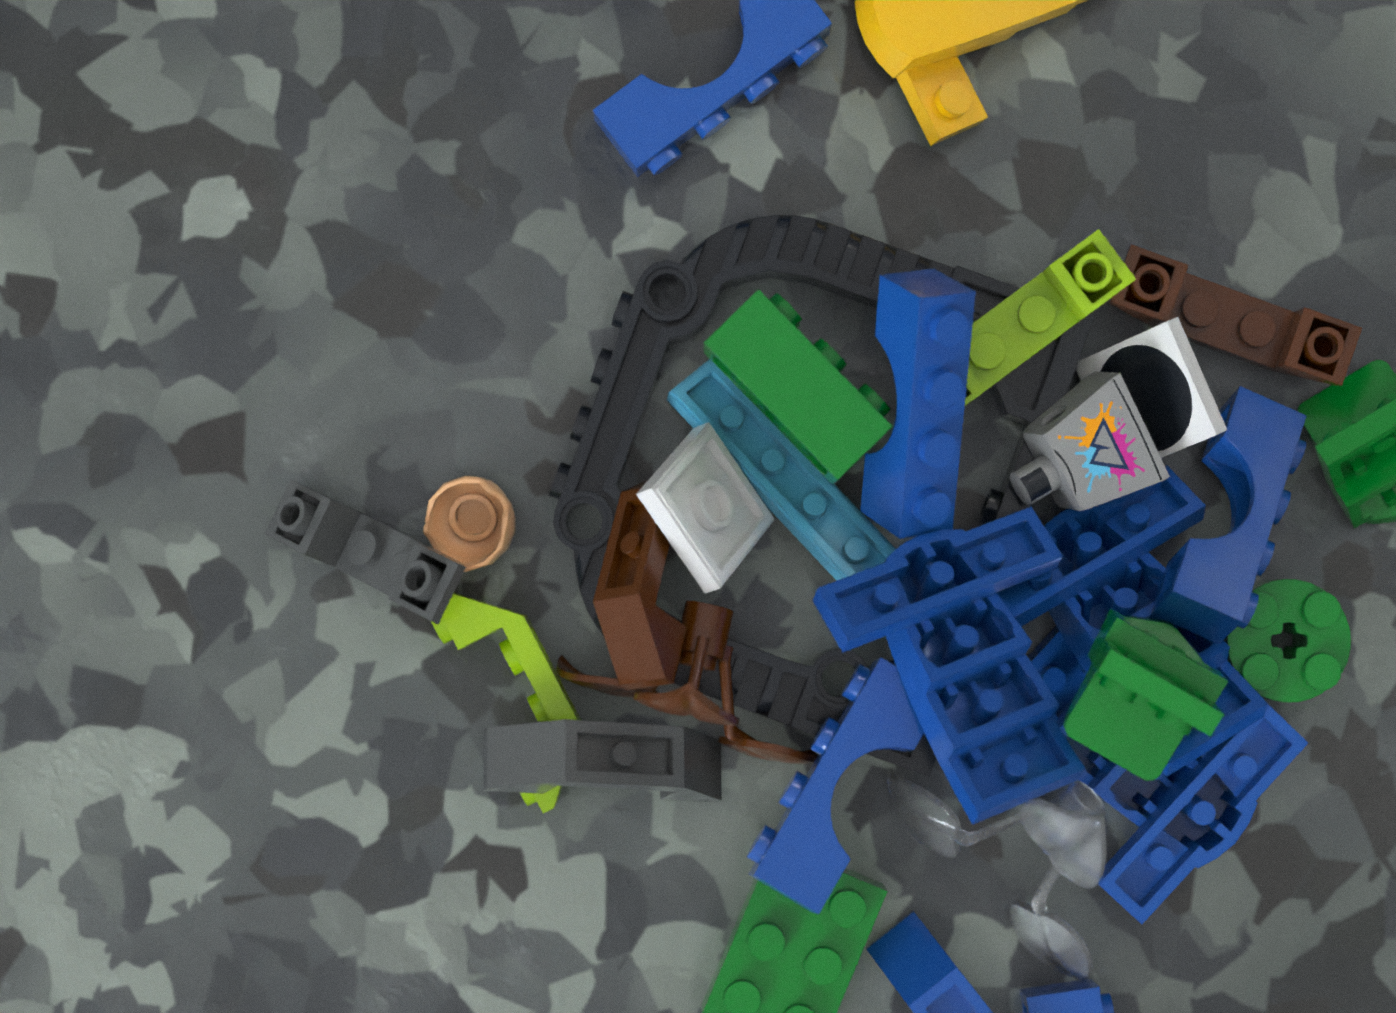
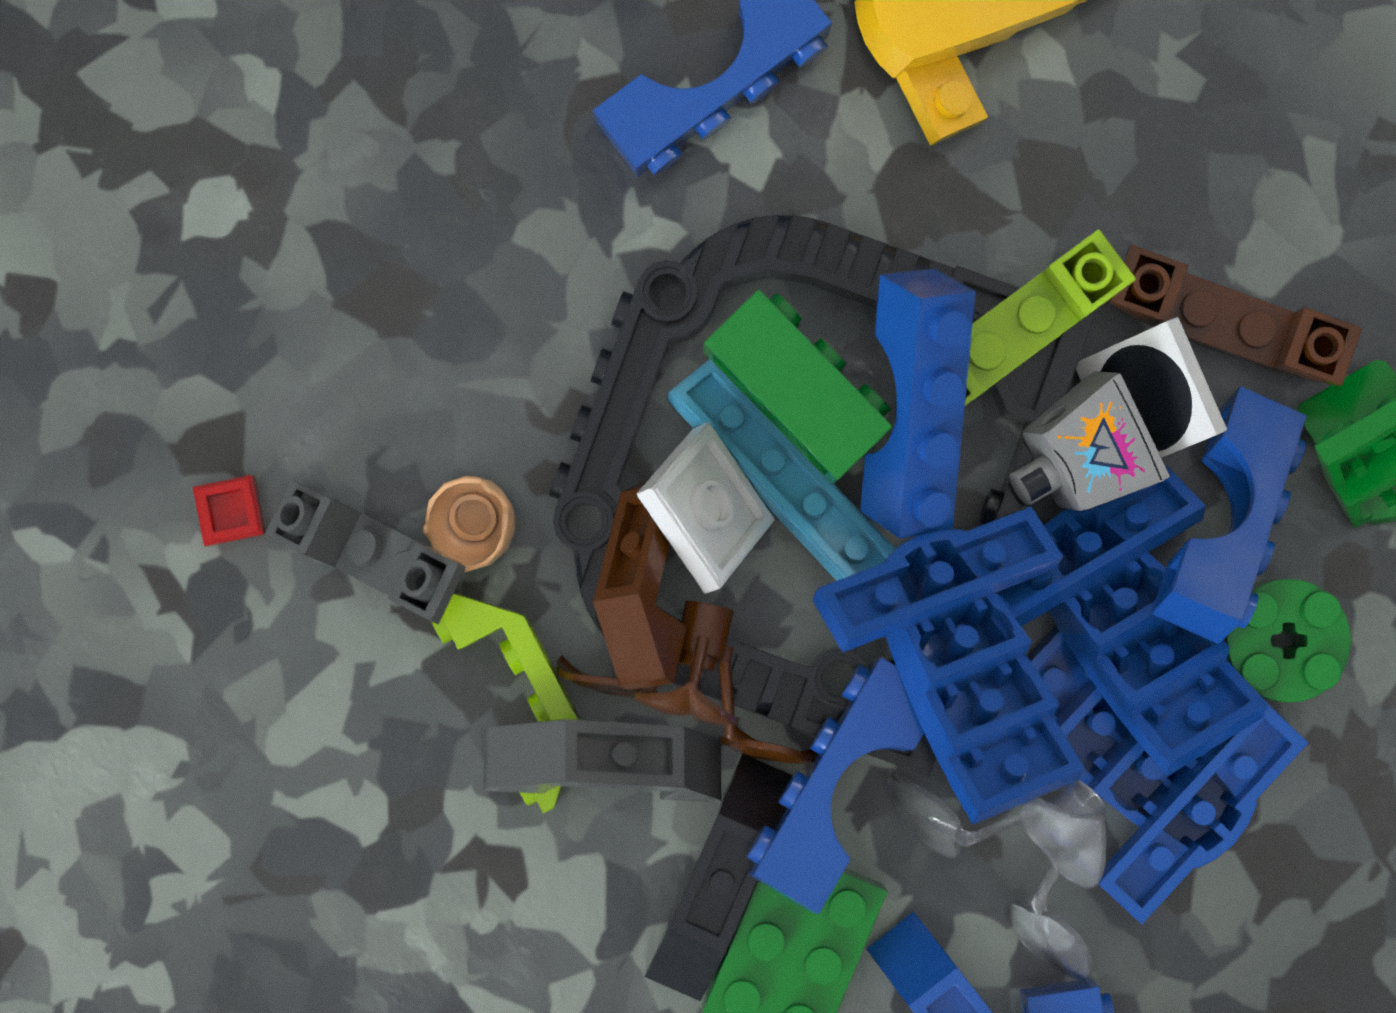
(229, 510): none -> red tile
(719, 882): none -> black slope
(1143, 694): green piece -> none

